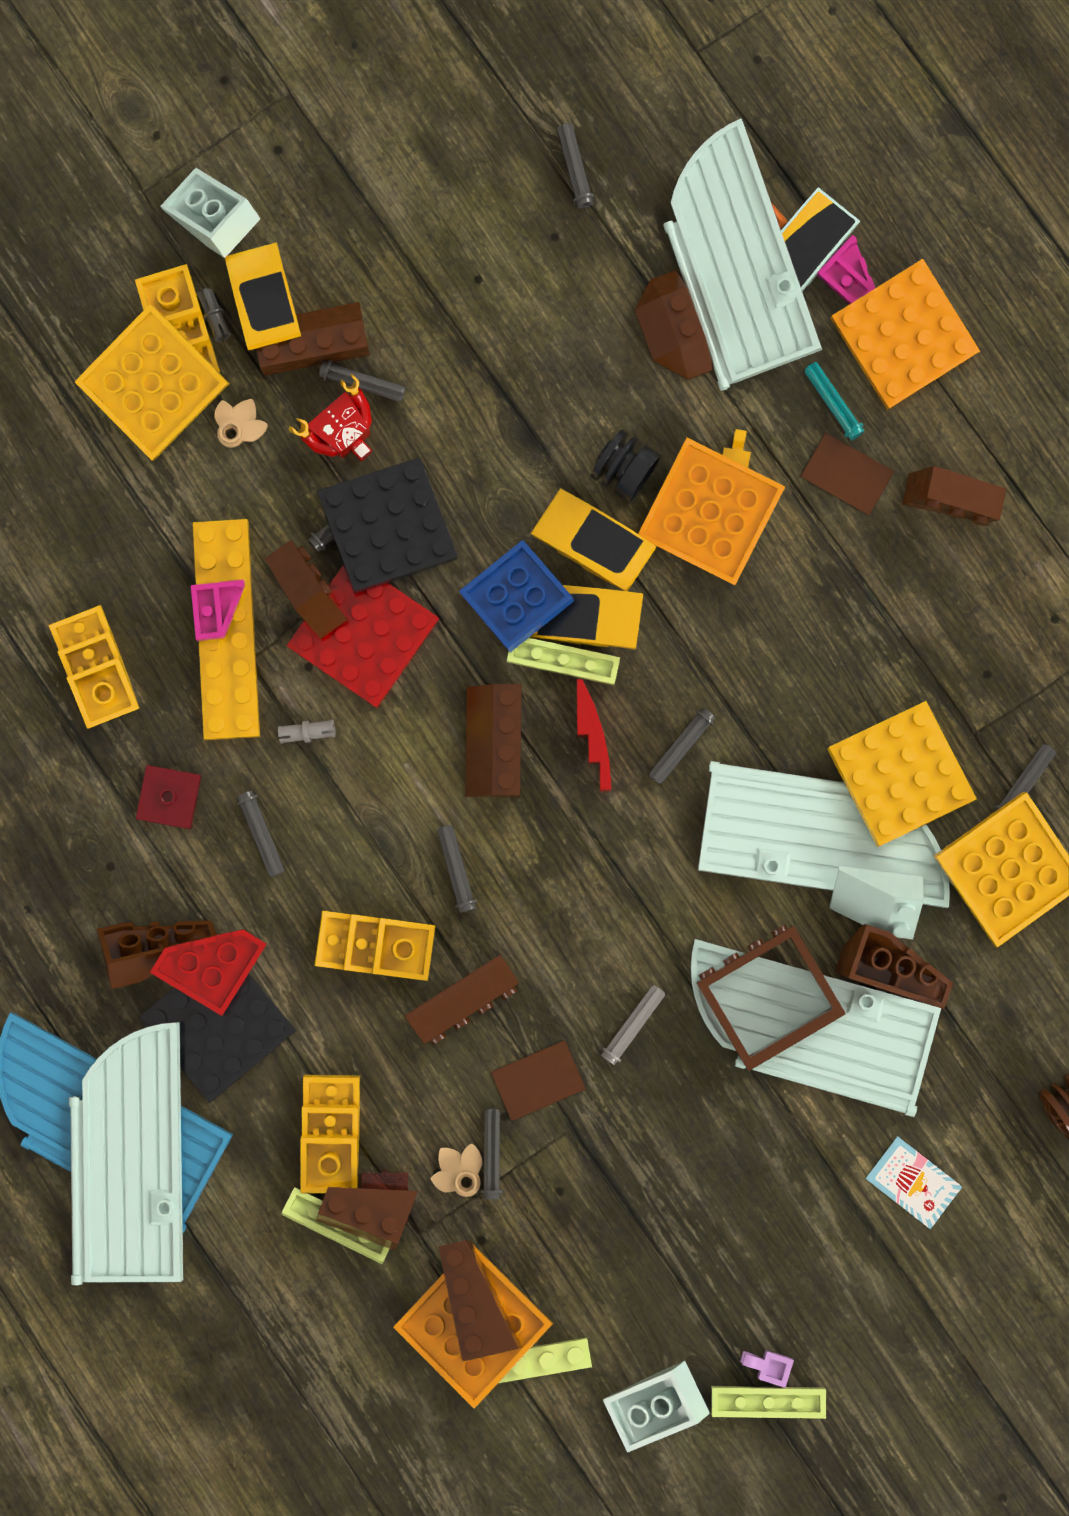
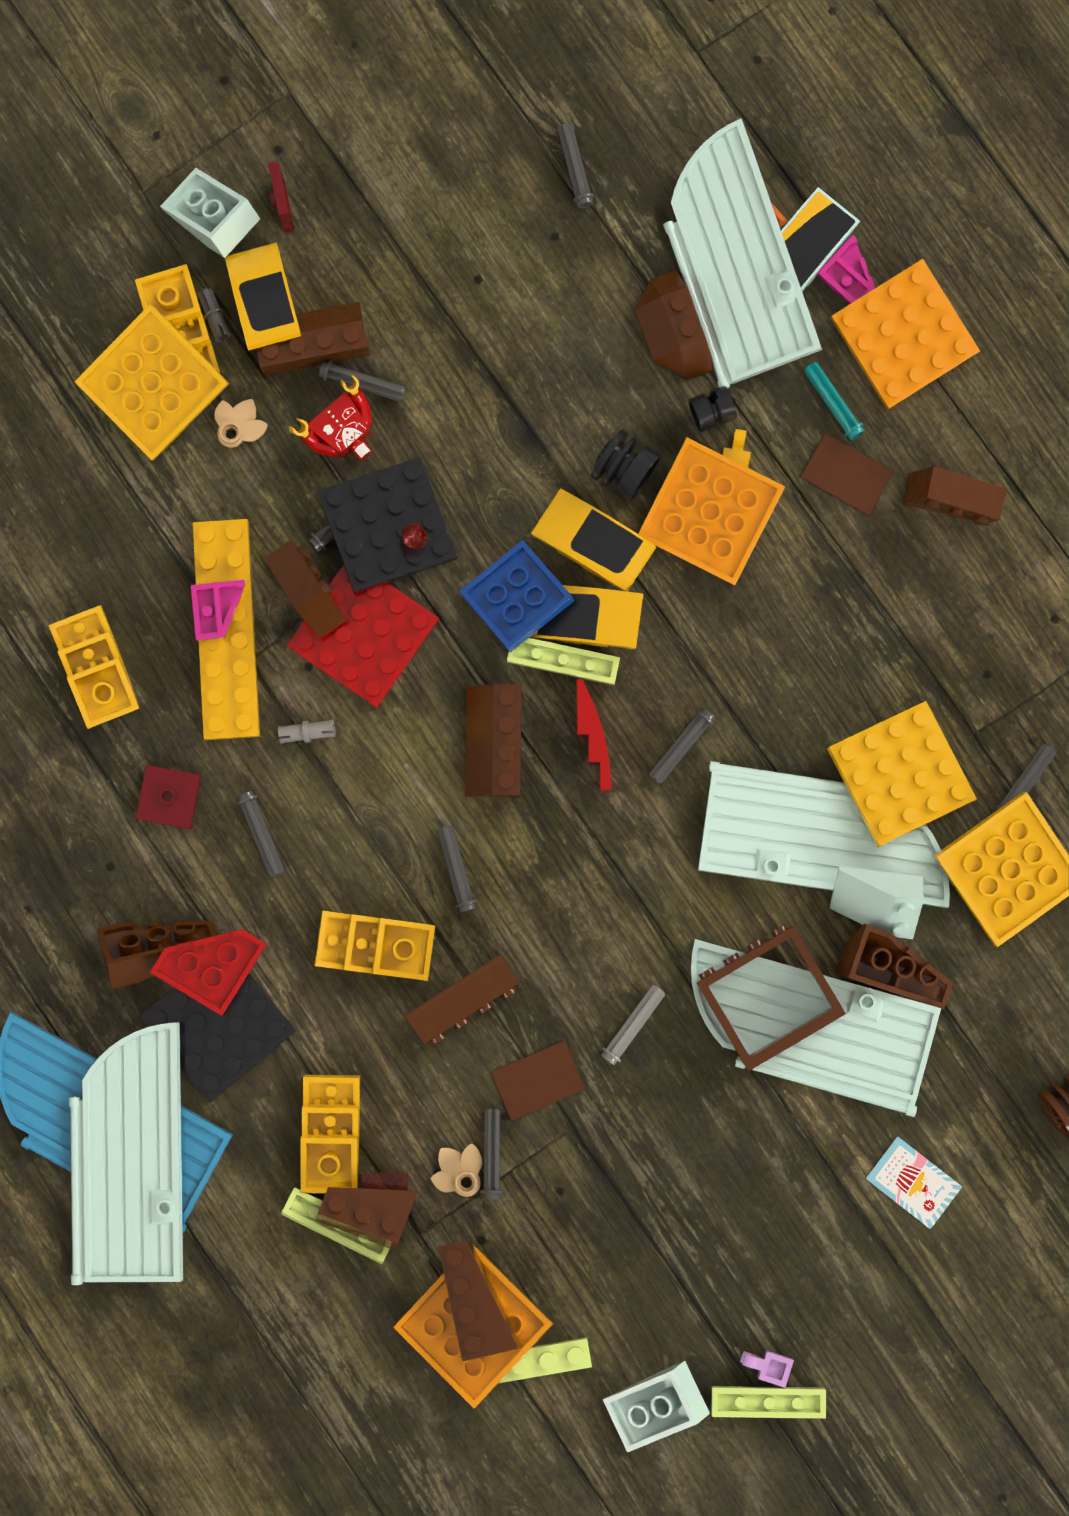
(279, 197): none -> dark red plate
(414, 536): none -> clear red plate
(712, 408): none -> black wheel

